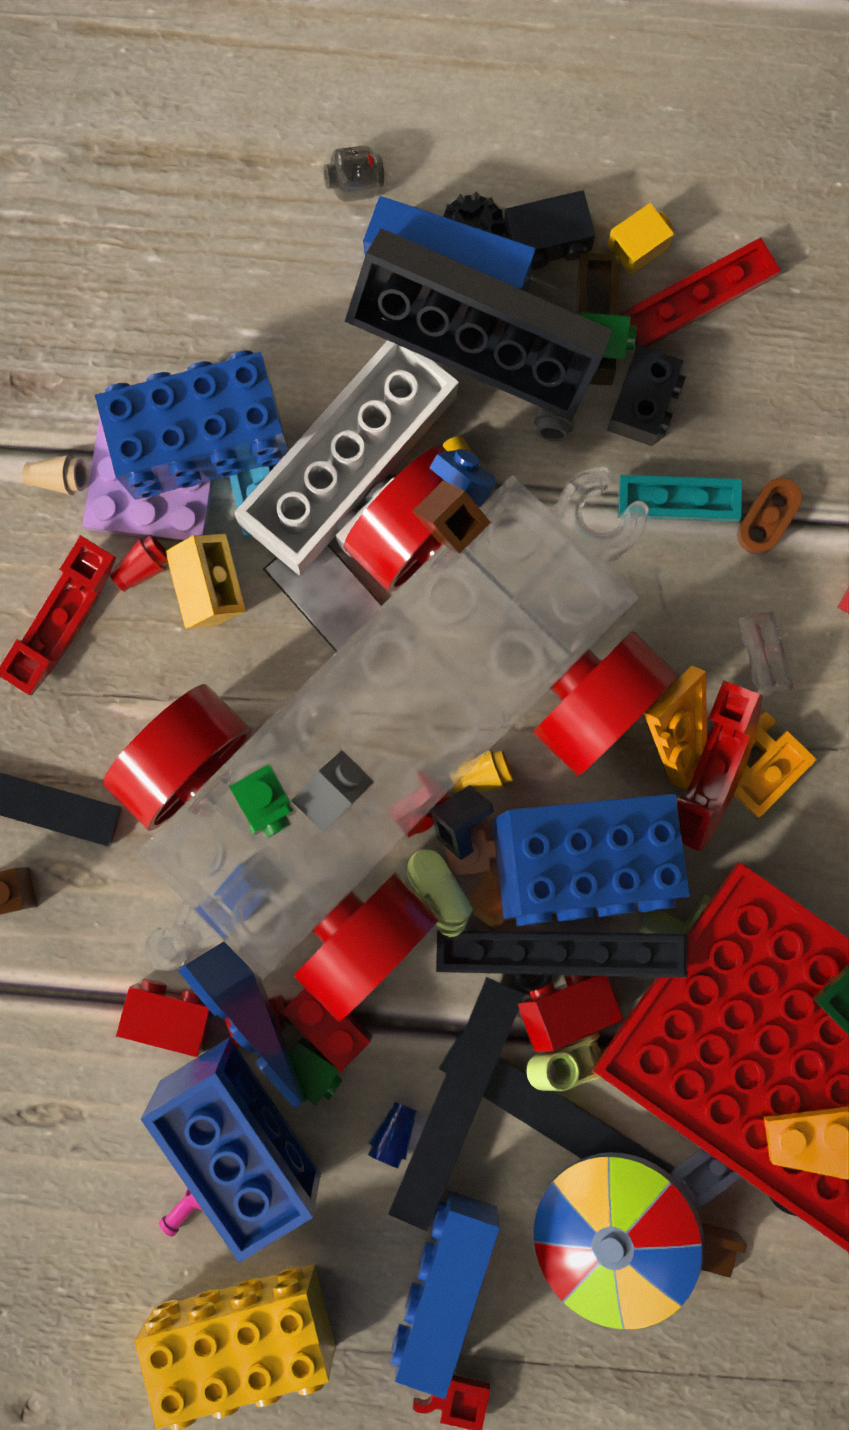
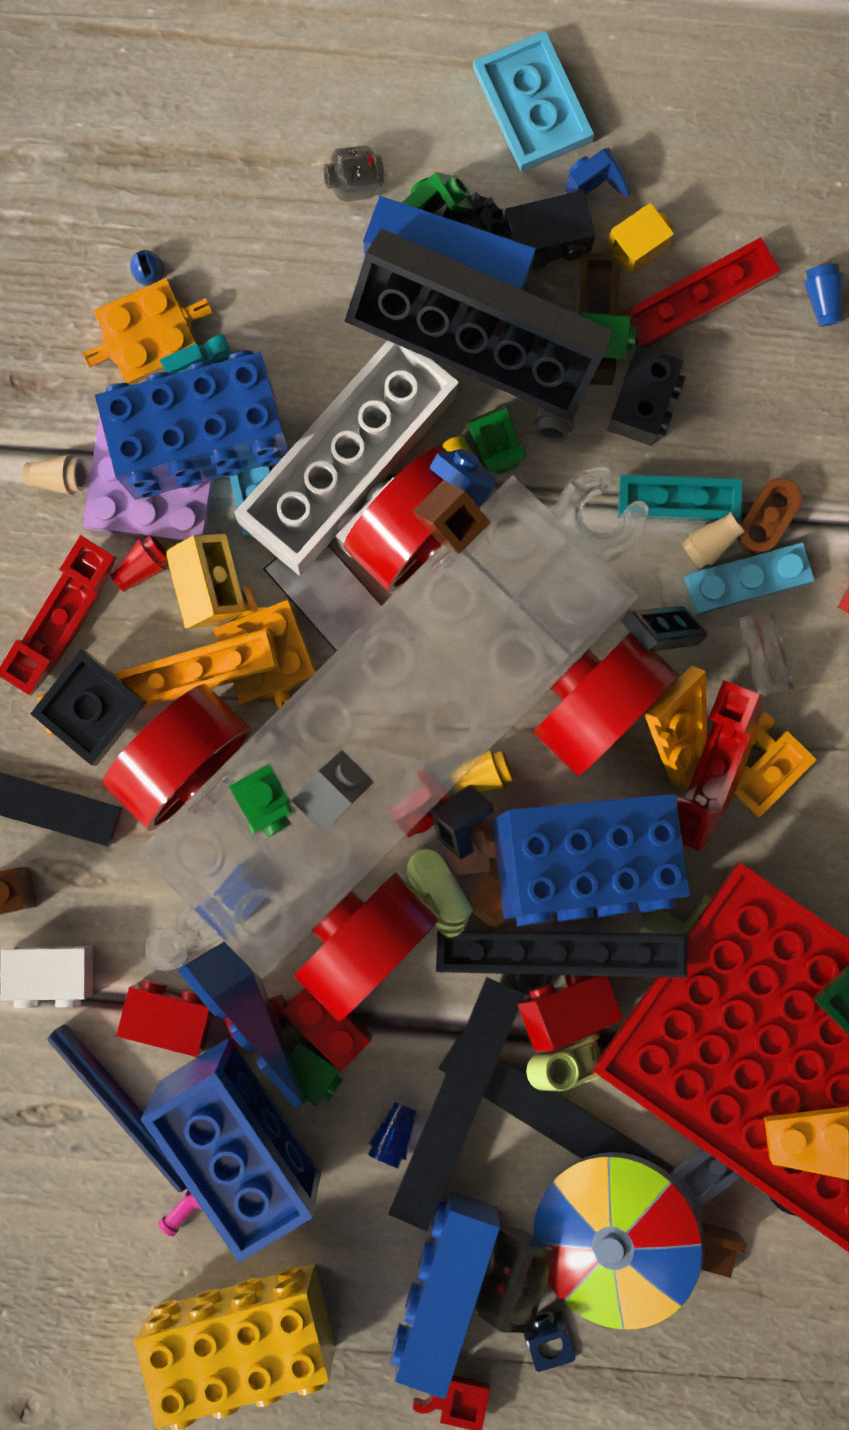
(47, 974): none -> white brick
(88, 707): none -> black plate
(112, 1098): none -> dark blue axle
(144, 329): none -> light orange plate
(155, 266): none -> blue hinge
(209, 665): none -> light orange tile
(213, 351): none -> teal plate
(290, 646): none -> light orange plate
(436, 191): none -> green bracket
(496, 441): none -> green bracket
(514, 1281): none -> clear smoke brick
(533, 101): none -> medium azure plate
(545, 1329): none -> dark blue bracket
(592, 172): none -> blue plate
(664, 628): none -> black tile
(712, 540): none -> tan cone
(749, 578): none -> medium azure plate
(825, 293): none -> blue cone

